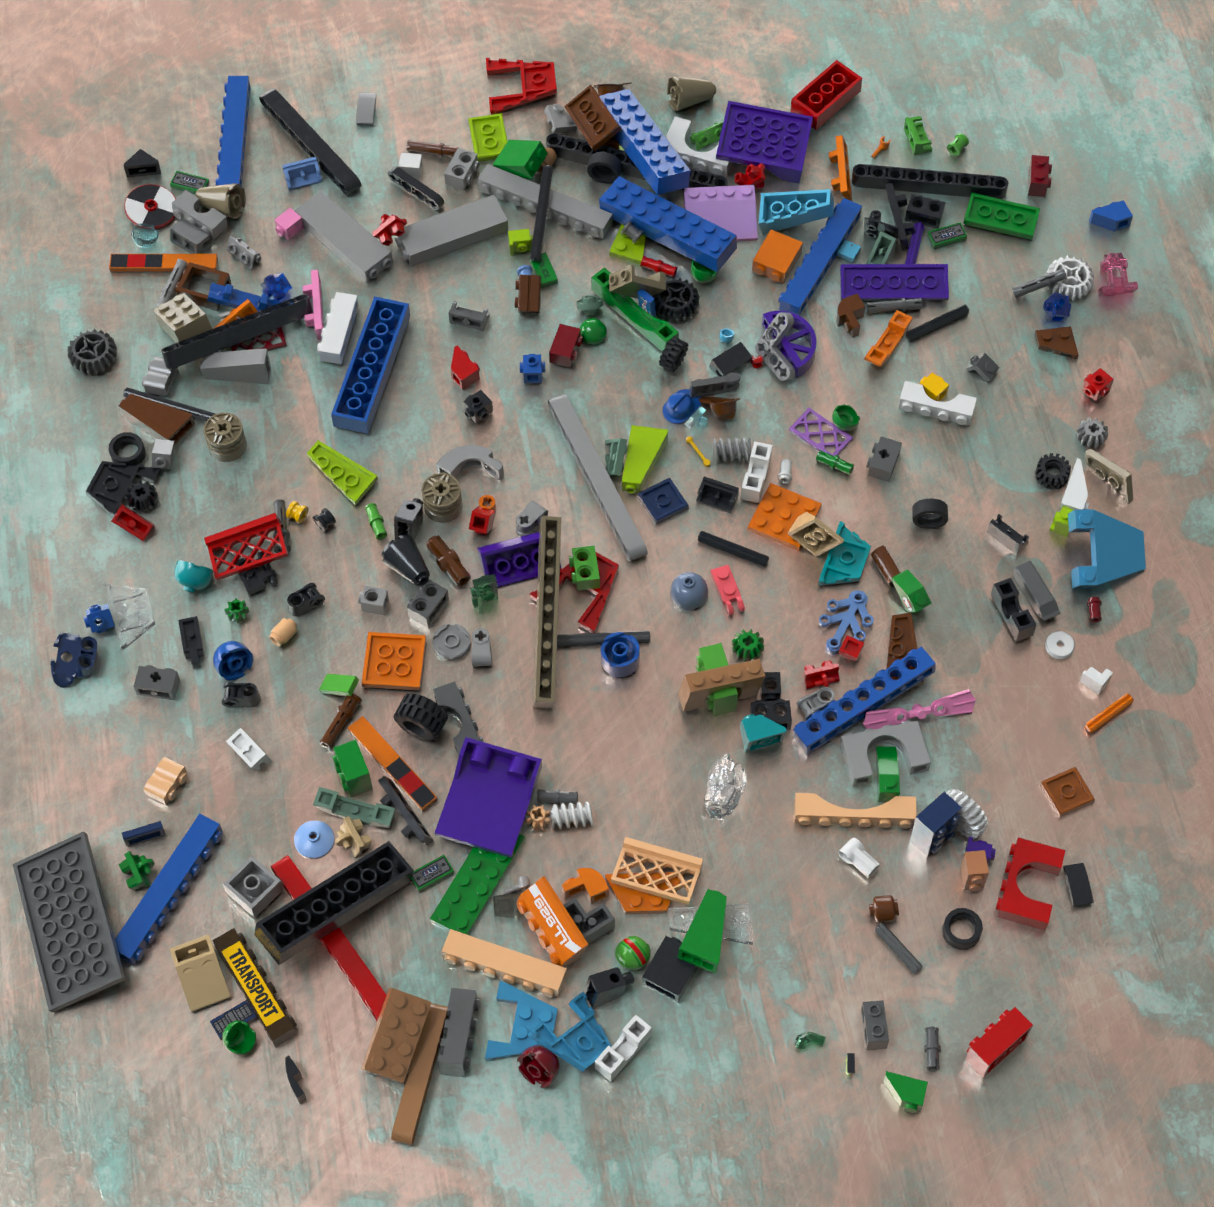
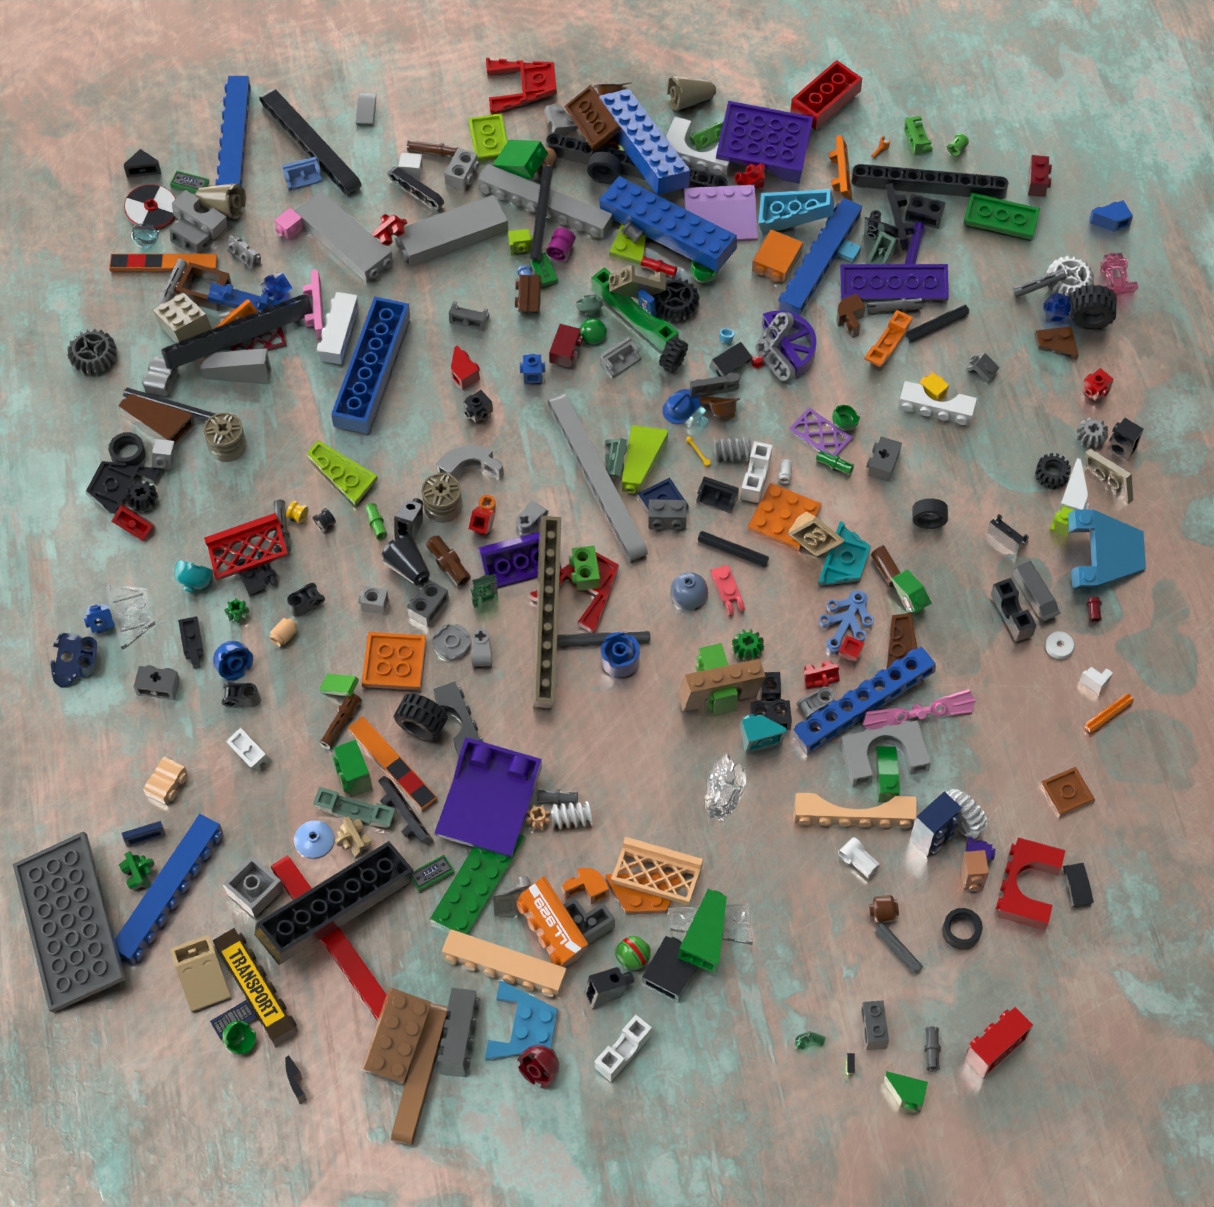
(560, 244): none -> magenta wheel
(579, 1044): dark azure wing -> none
(620, 357): none -> light grey hinge
(667, 514): none -> dark grey bracket
(947, 235): tile -> none
(1093, 306): none -> black tyre
(1125, 438): none -> black brick

